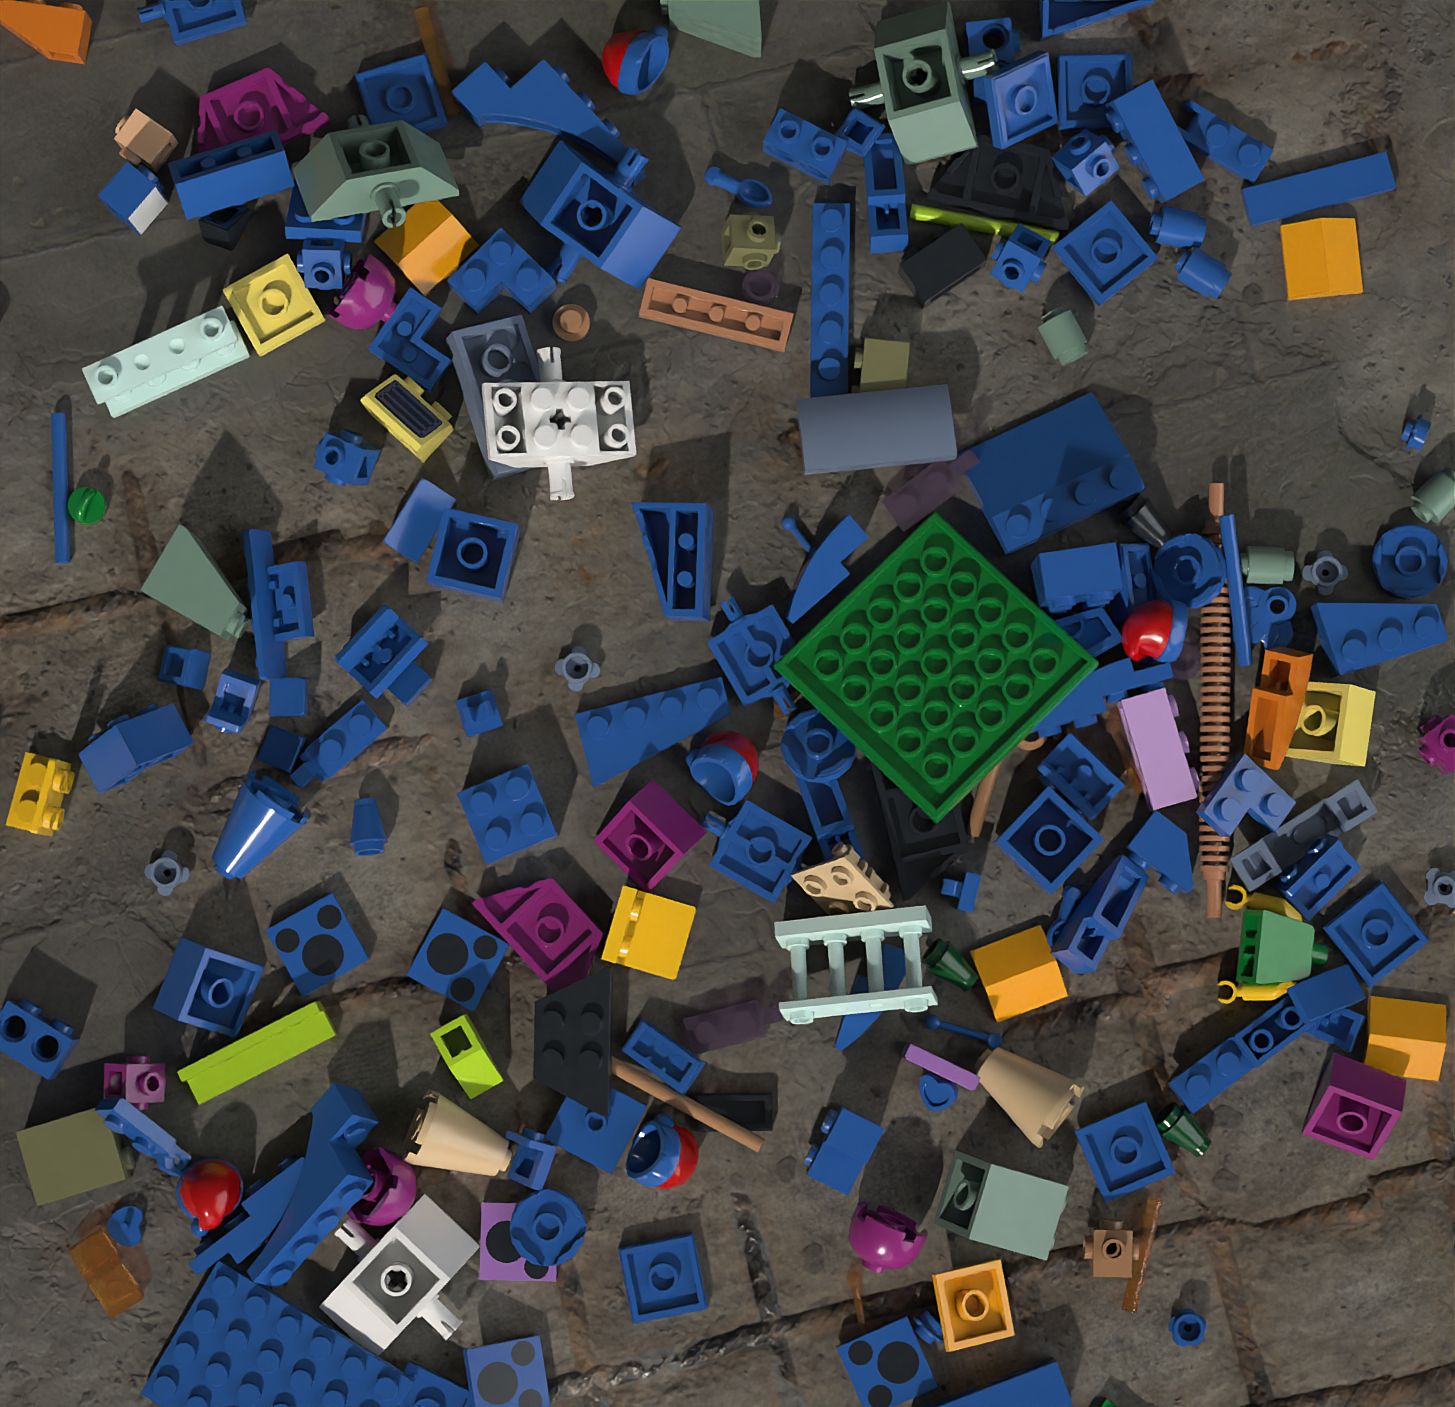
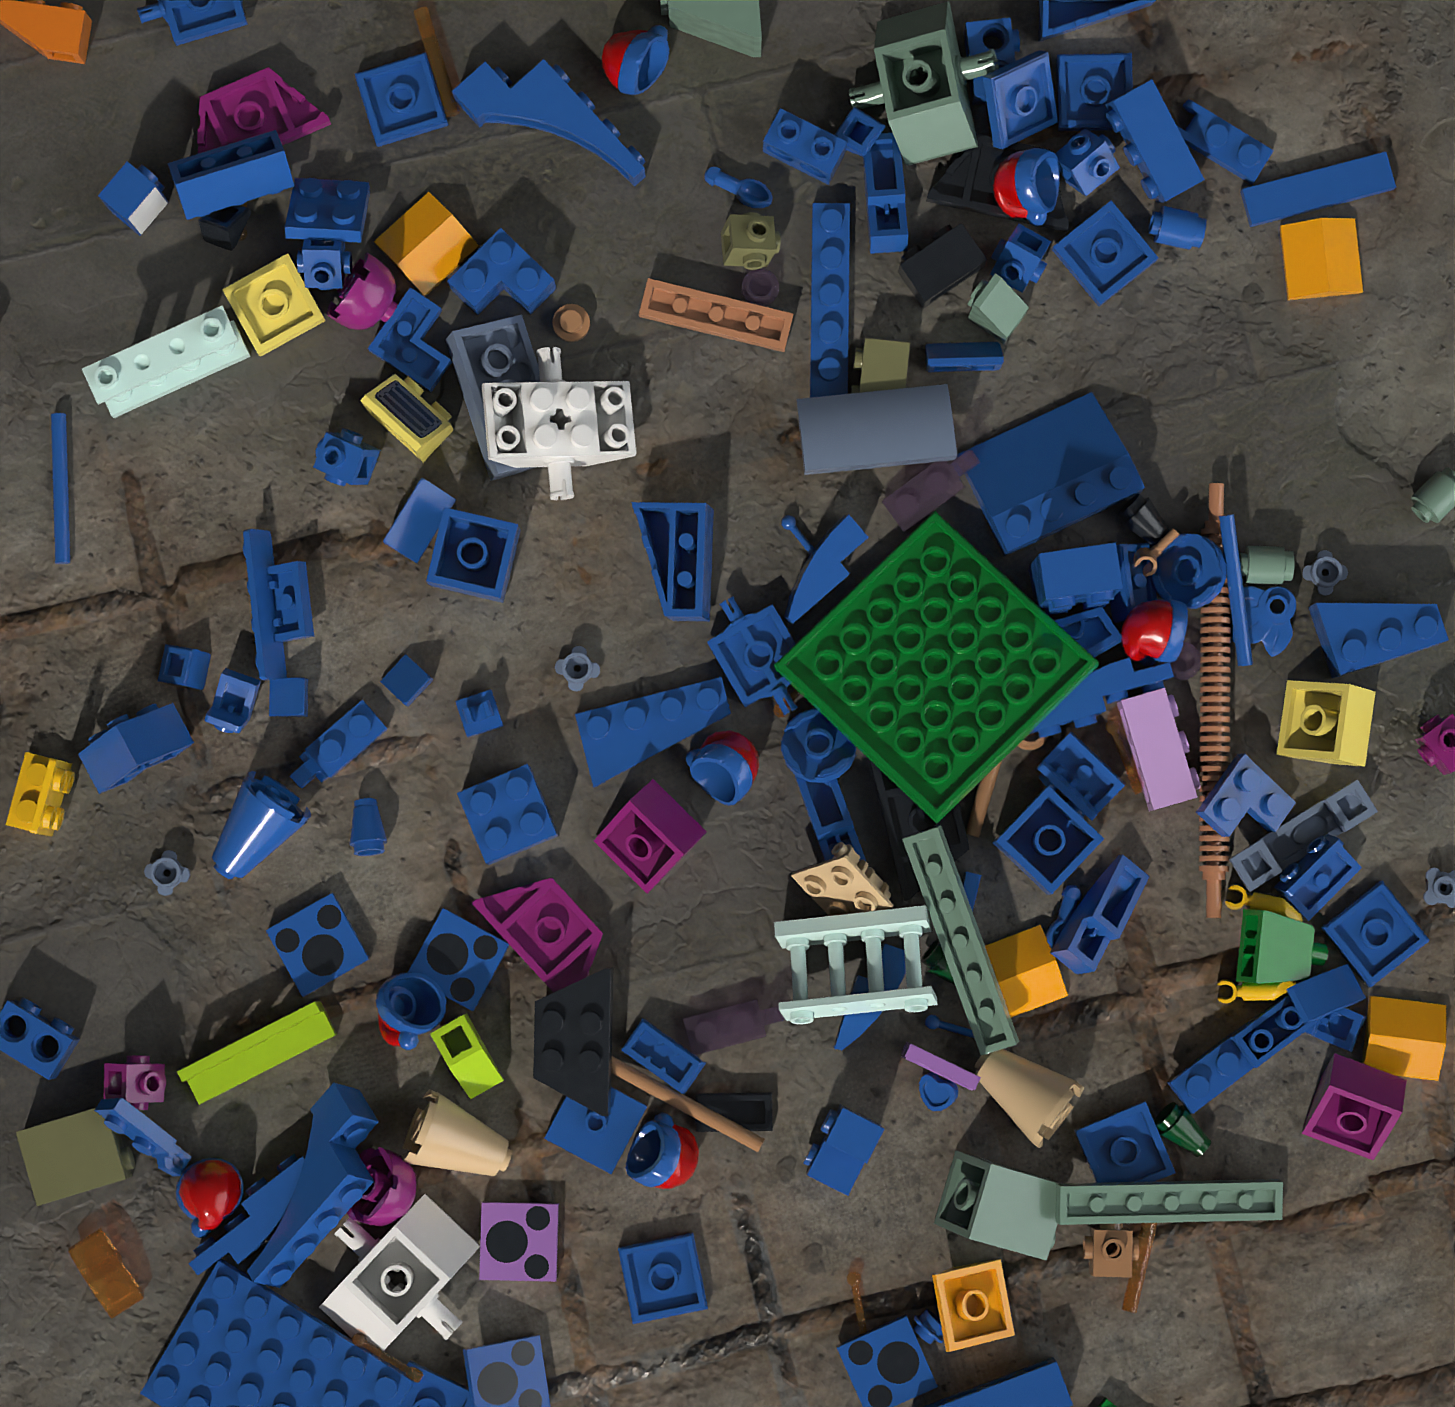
(87, 506): green tile -> none
(125, 1225): blue piece -> none
(144, 140): light nougat brick -> none
(196, 587): sand green slope -> none
(208, 987): blue slope -> none
(281, 749): blue slope -> none
(373, 171): sand green slope -> none
(380, 651): blue bracket -> none
(413, 1373): none -> clear orange hinge
(422, 1009): none -> blue piece
(531, 1158): blue bracket -> none
(548, 1227): blue tile -> none
(631, 231): blue slope -> none
(649, 933): yellow bracket -> none
(758, 850): blue plate -> none
(884, 1238): magenta cylinder -> none
(961, 940): none -> sand green plate
(963, 356): none -> blue slope
(975, 222): lime bar -> none
(996, 308): none -> sand green slope
(1028, 184): none -> blue piece
(1063, 336): sand green brick -> none
(1153, 552): none -> medium nougat hand
(1163, 849): blue slope -> none
(1169, 1201): none -> sand green plate
(1192, 1337): blue plate -> none
(1202, 273): blue brick -> none
(1276, 705): orange slope -> none
(1408, 561): blue tile -> none
(1415, 432): blue plate -> none

